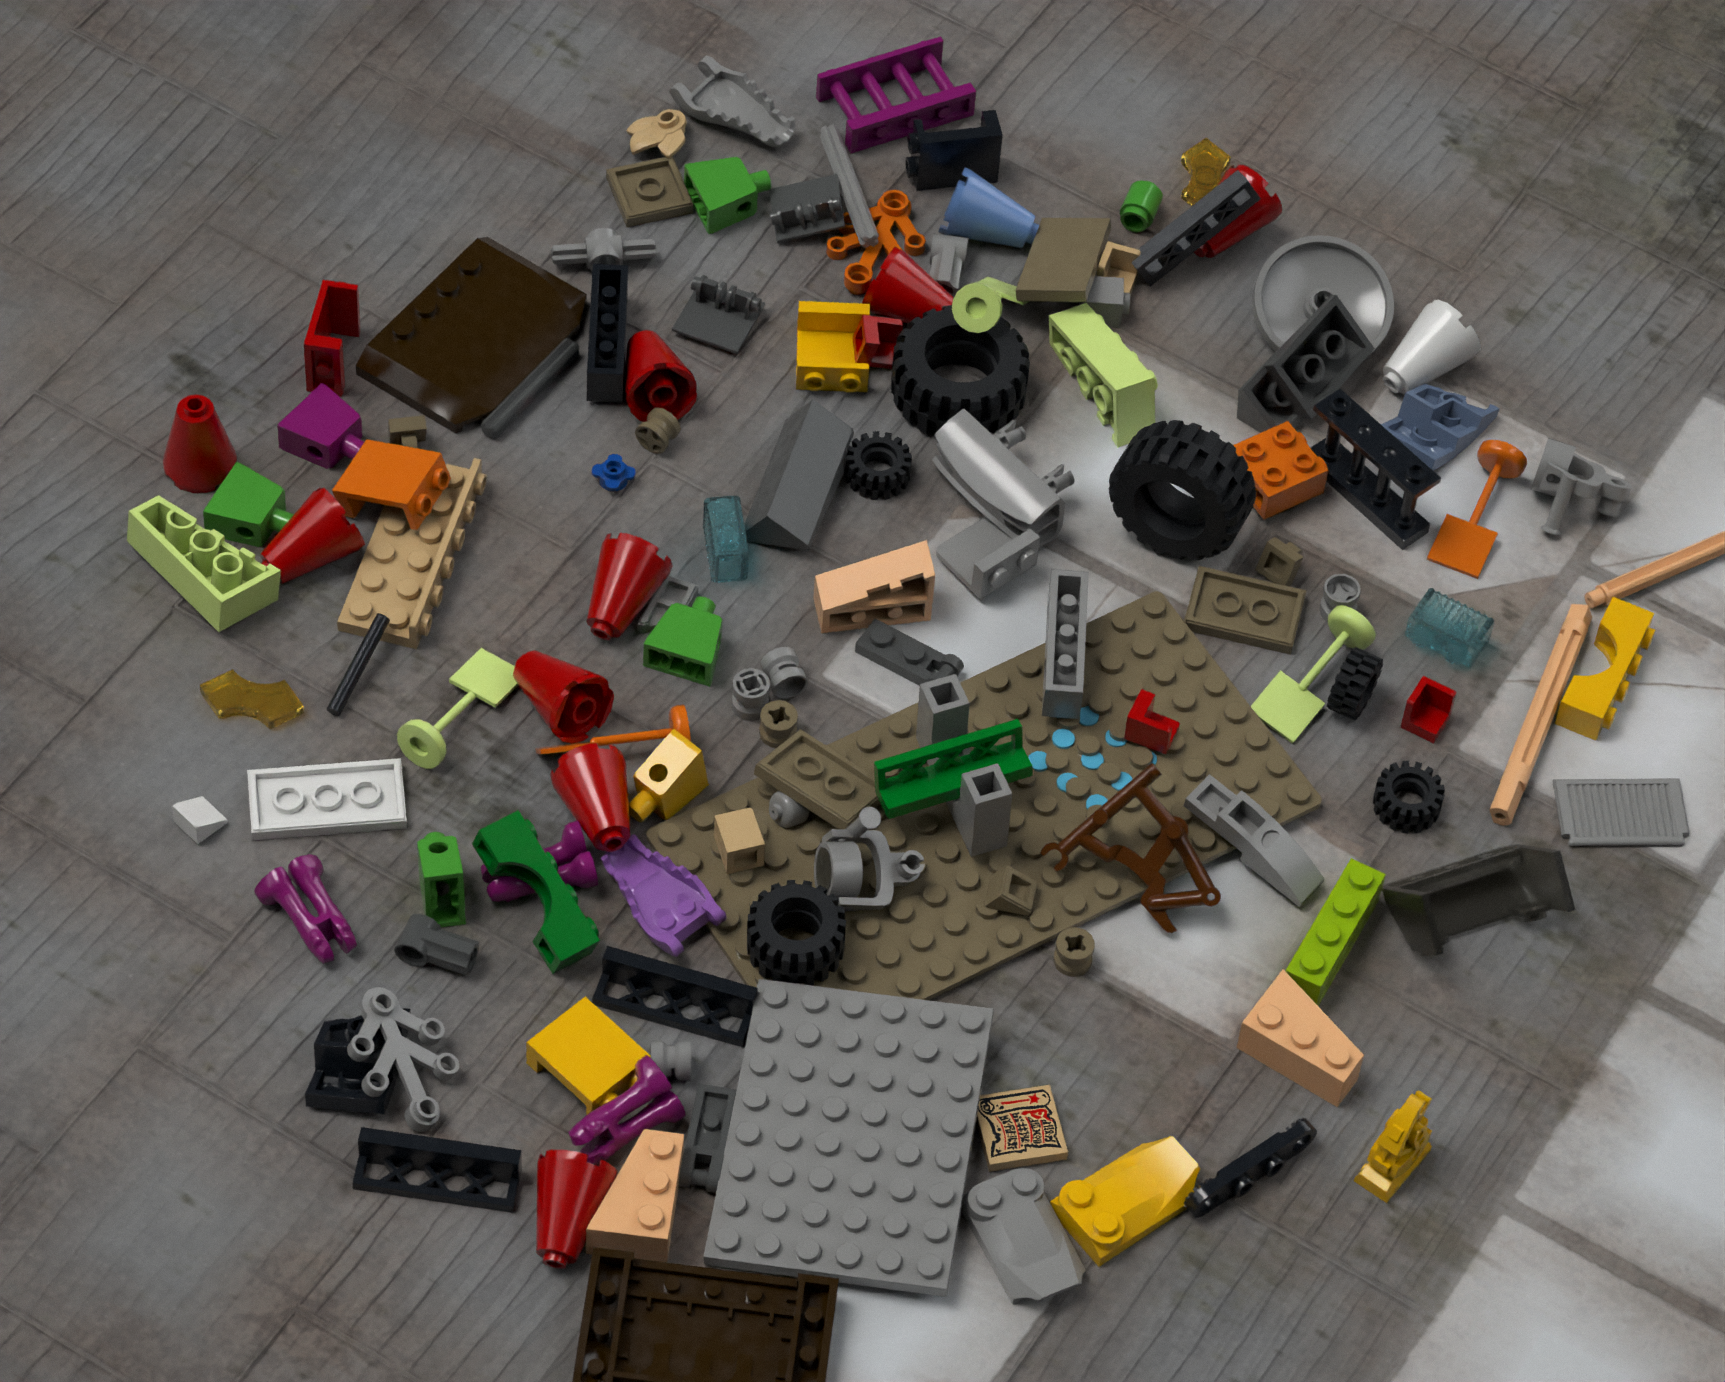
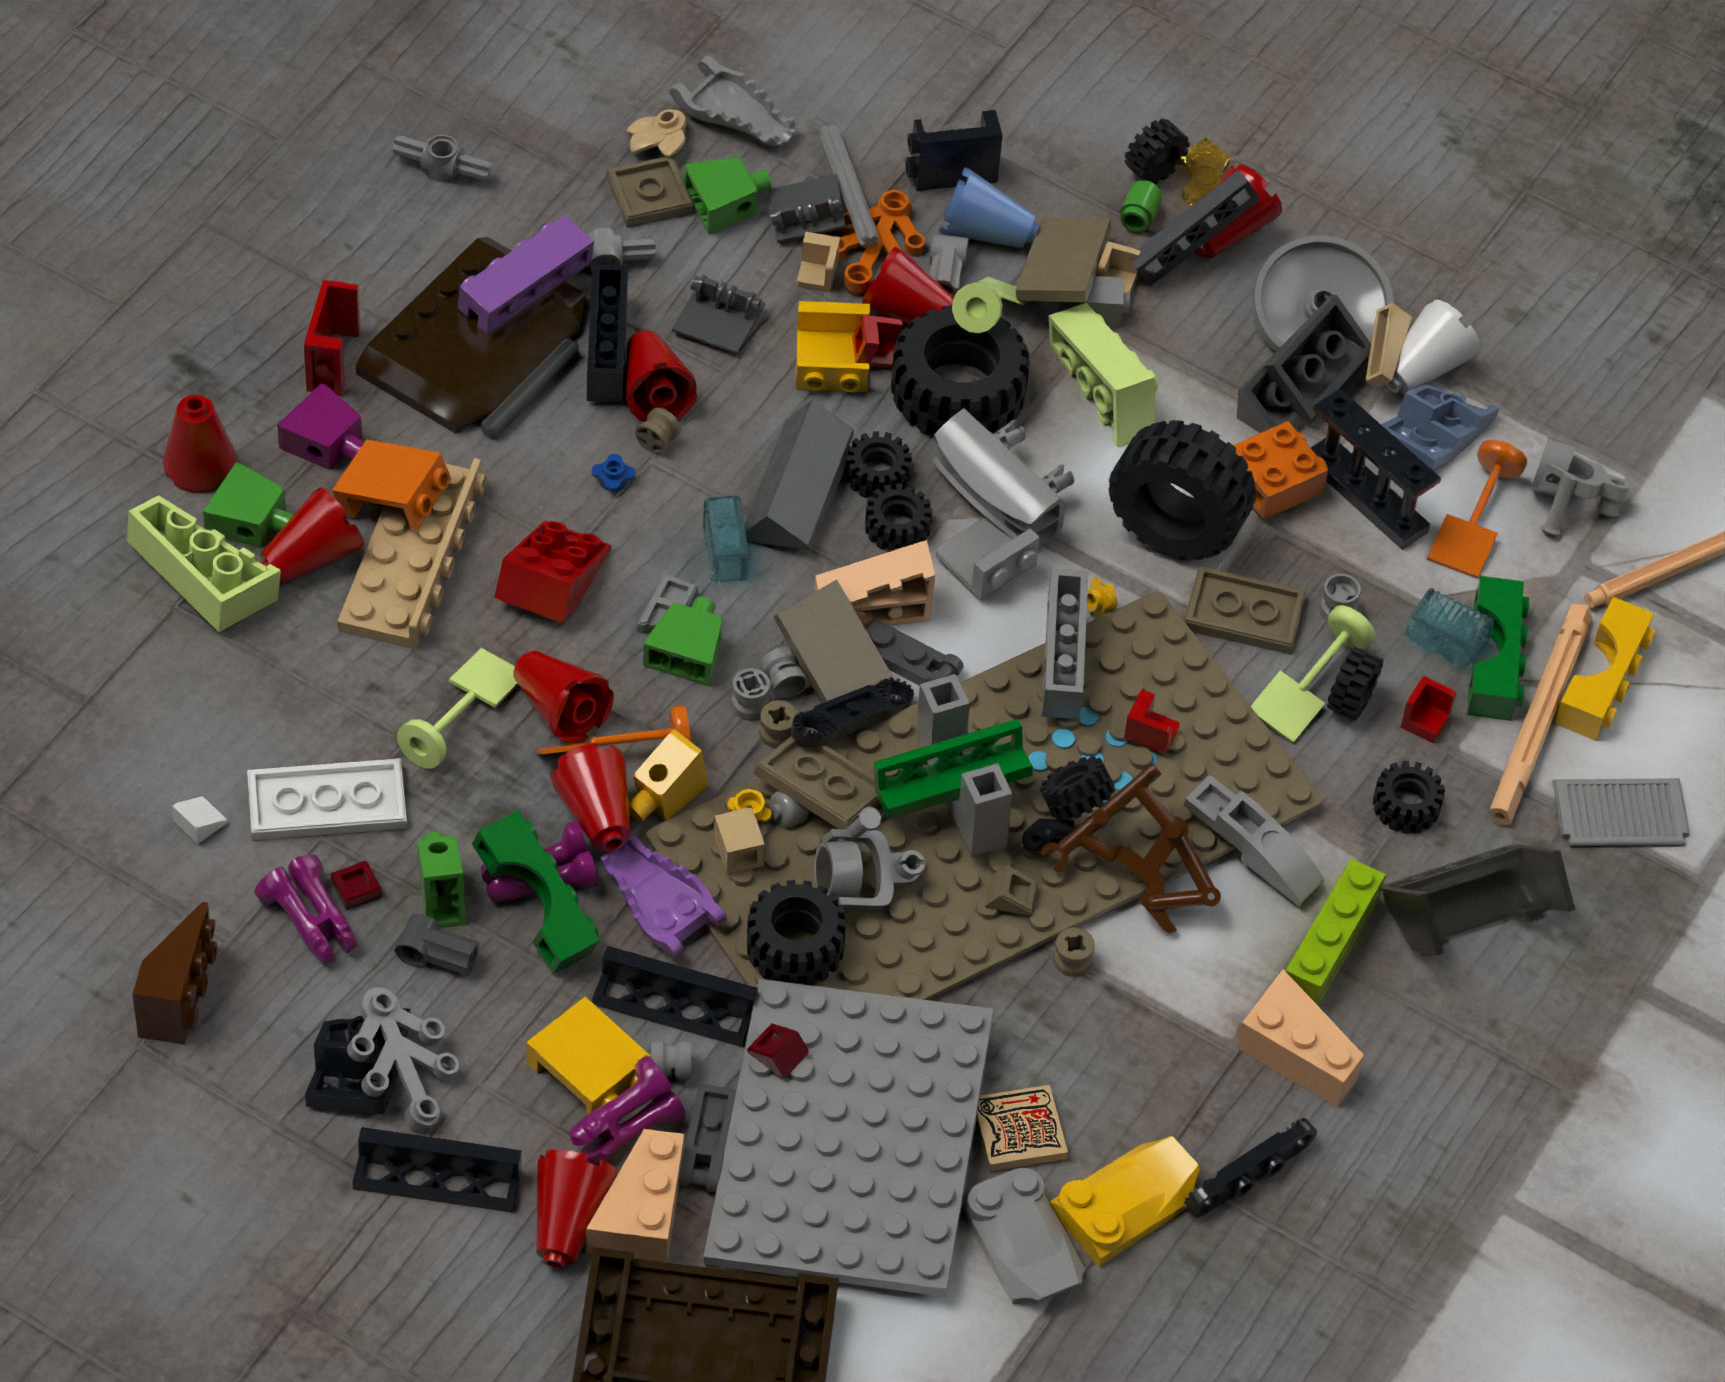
(174, 979): none -> reddish brown slope
(236, 696): clear yellow tile -> none
(356, 885): none -> dark red tile
(358, 664): black bar -> none
(407, 430): dark tan tile -> none
(442, 158): none -> light grey axle
(525, 273): none -> medium lavender brick
(550, 570): none -> red slope
(624, 583): red cone -> none
(750, 799): none -> yellow plate
(779, 1049): none -> dark red slope
(819, 261): none -> tan panel
(831, 643): none -> dark tan tile
(851, 712): none -> black plate
(898, 120): magenta fence -> none
(901, 502): none -> black tyre
(1044, 831): none -> black arm
(1077, 788): none -> black tyre
(1101, 598): none -> yellow plate
(1157, 151): none -> black tyre
(1280, 561): dark tan tile -> none
(1386, 345): none -> tan piece
(1397, 1149): yellow piece -> none
(1494, 682): none -> green arch

